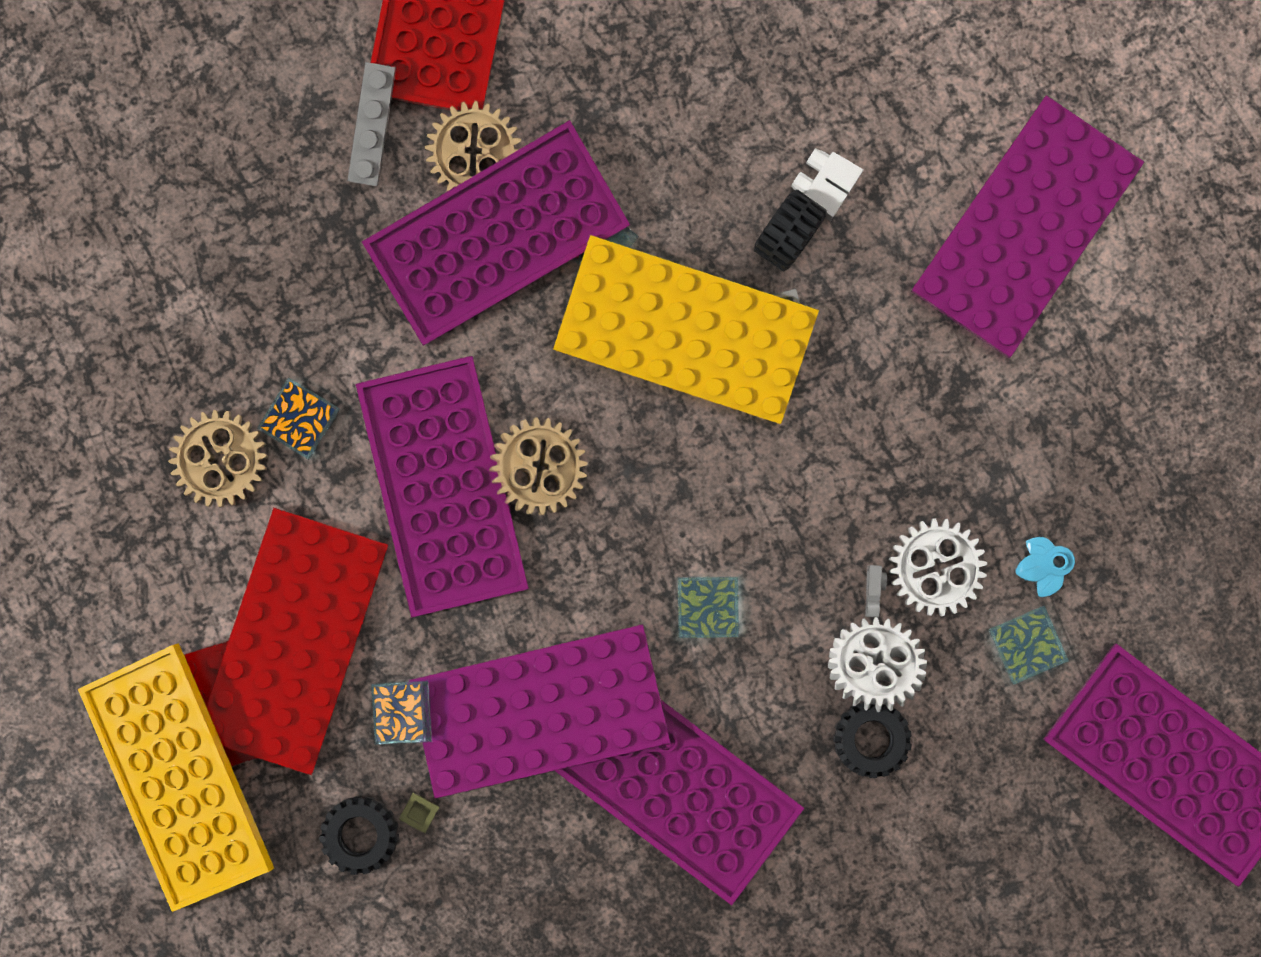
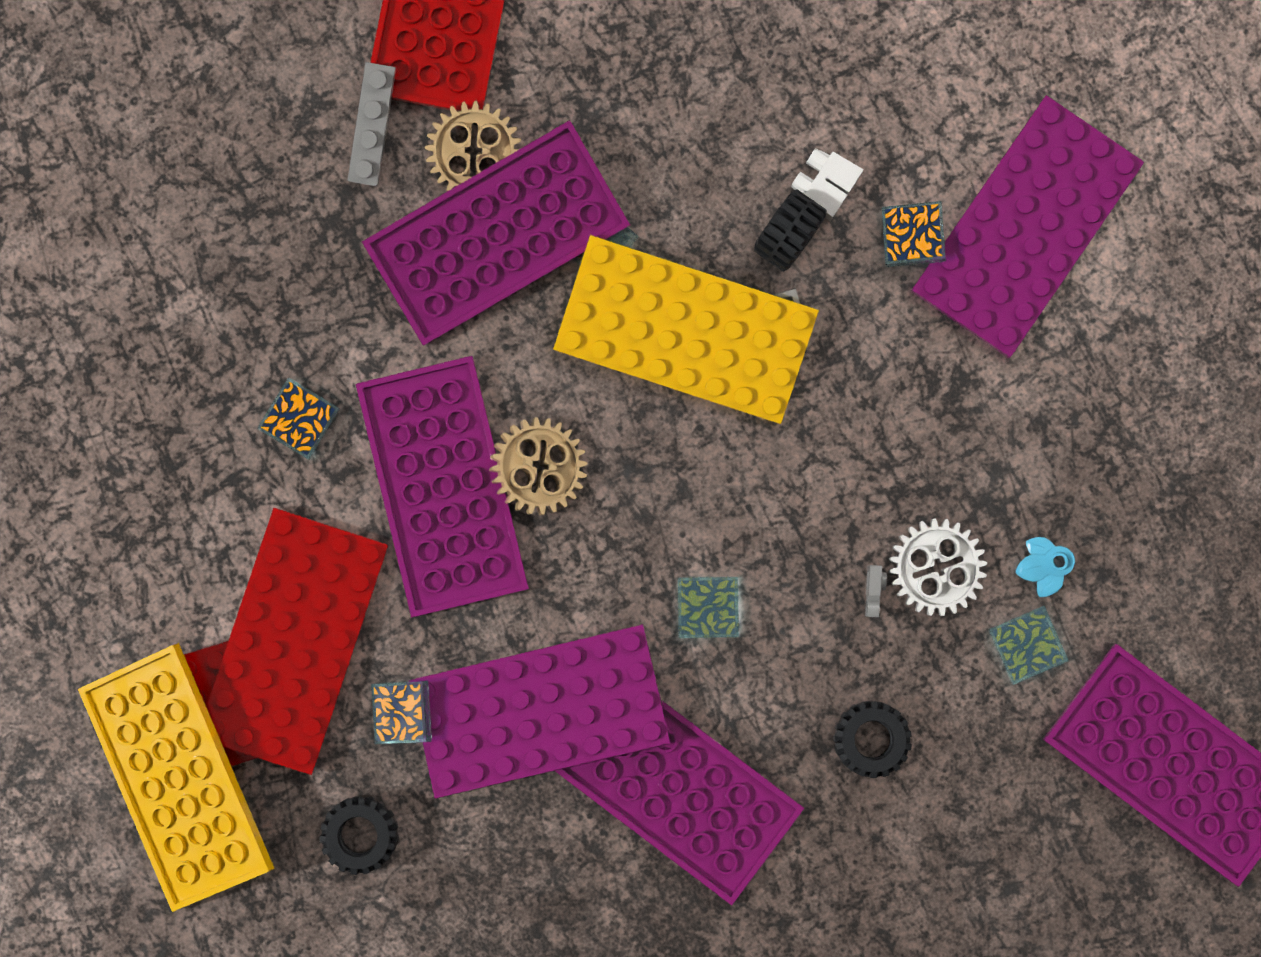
(196, 474): tan gear -> none
(419, 812): olive tile -> none
(889, 644): white gear -> none
(913, 234): none -> tile

